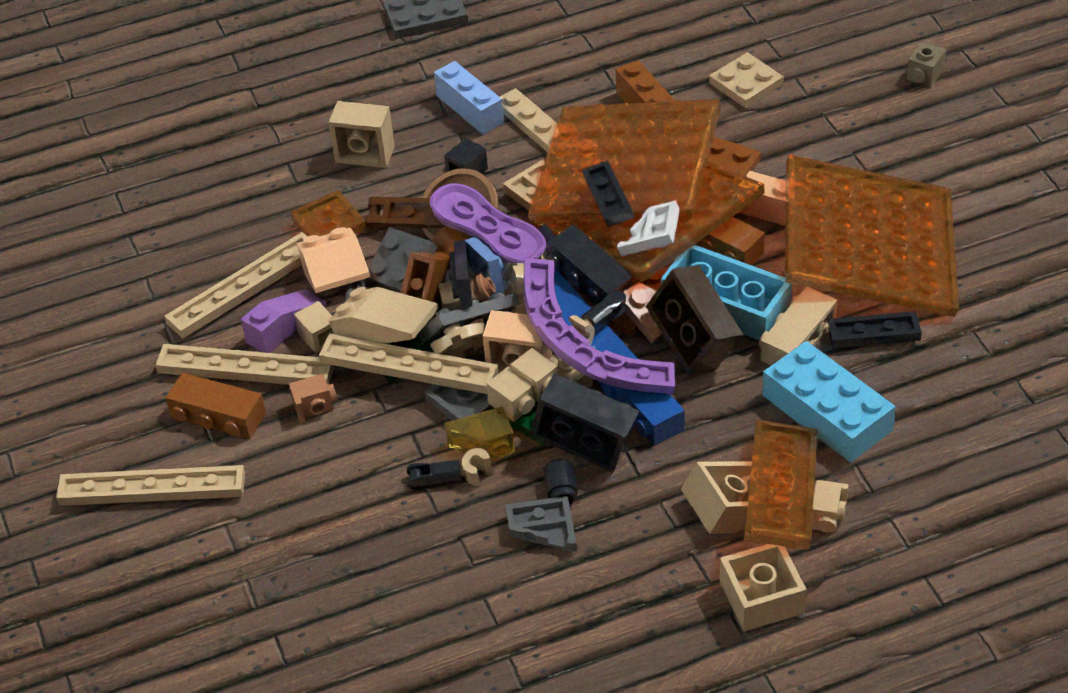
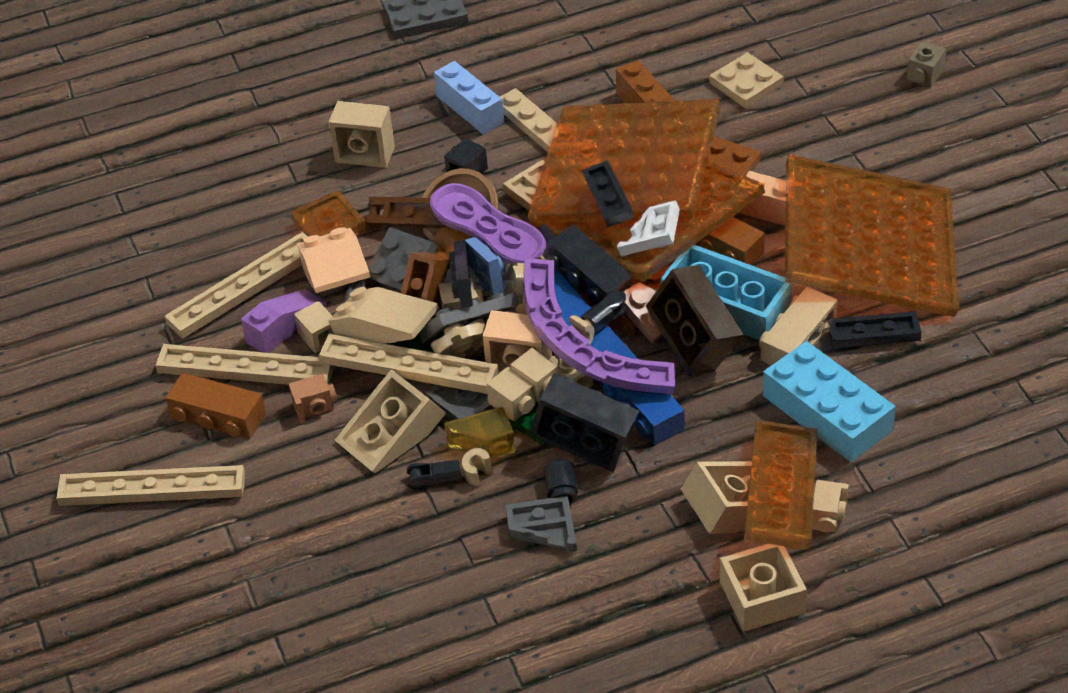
(389, 423): none -> tan slope
(483, 287): nougat plate -> none

